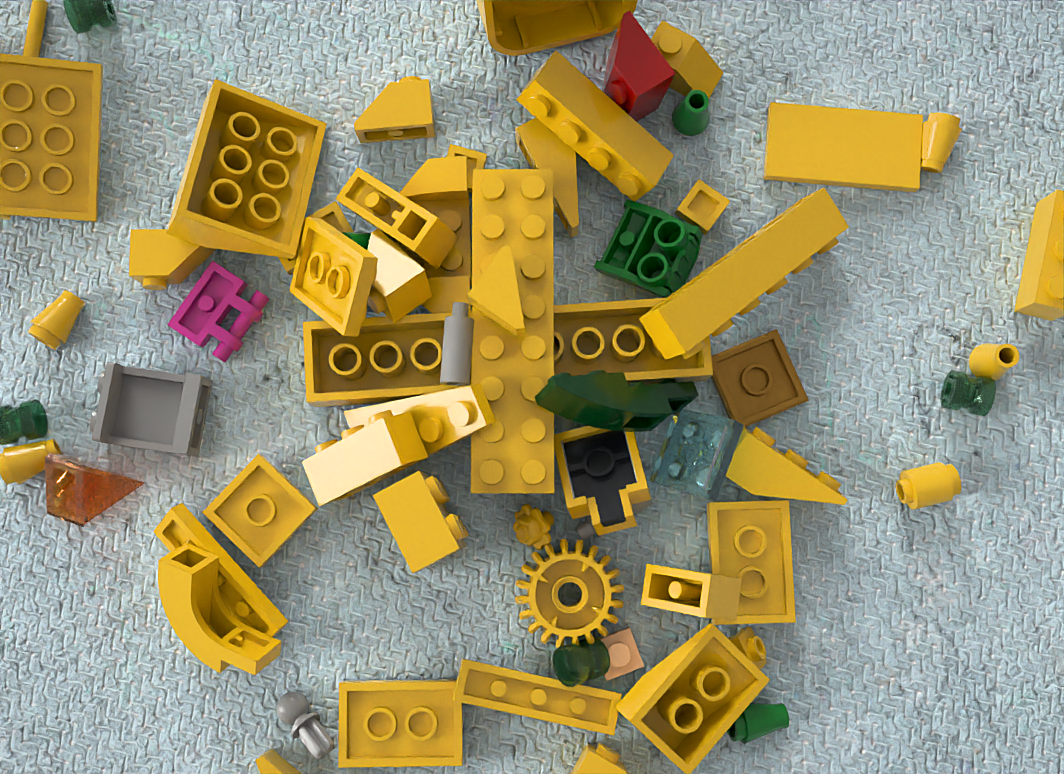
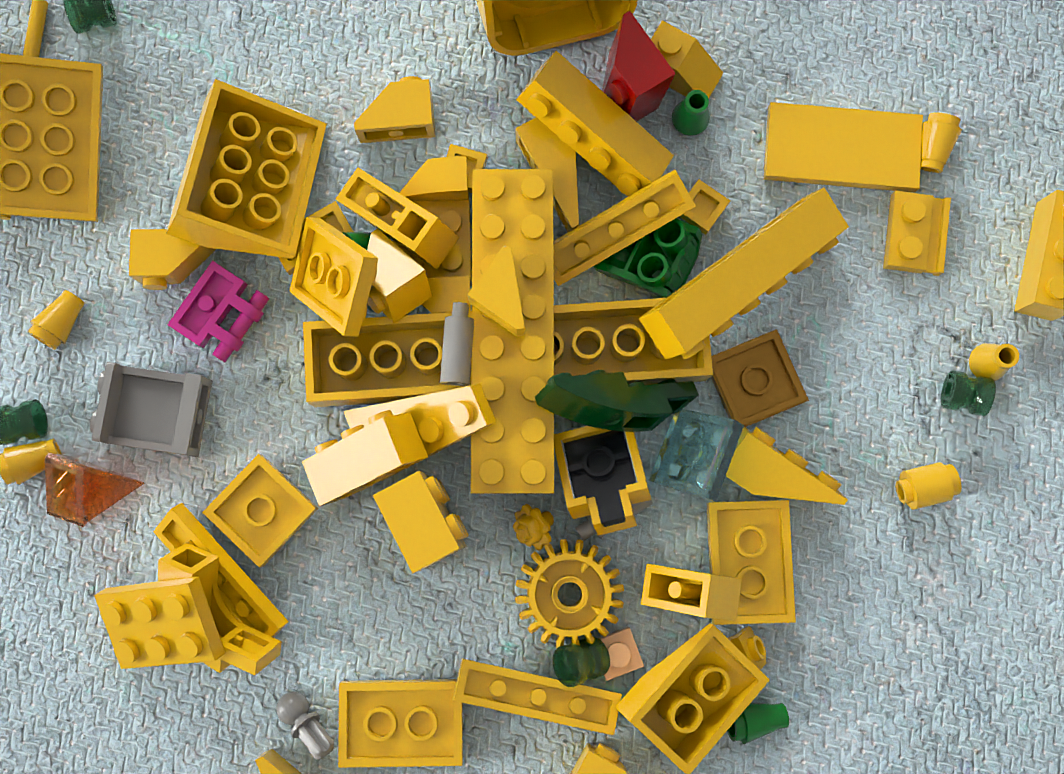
(160, 623): none -> yellow plate
(620, 226): none -> yellow plate
(916, 233): none -> yellow plate

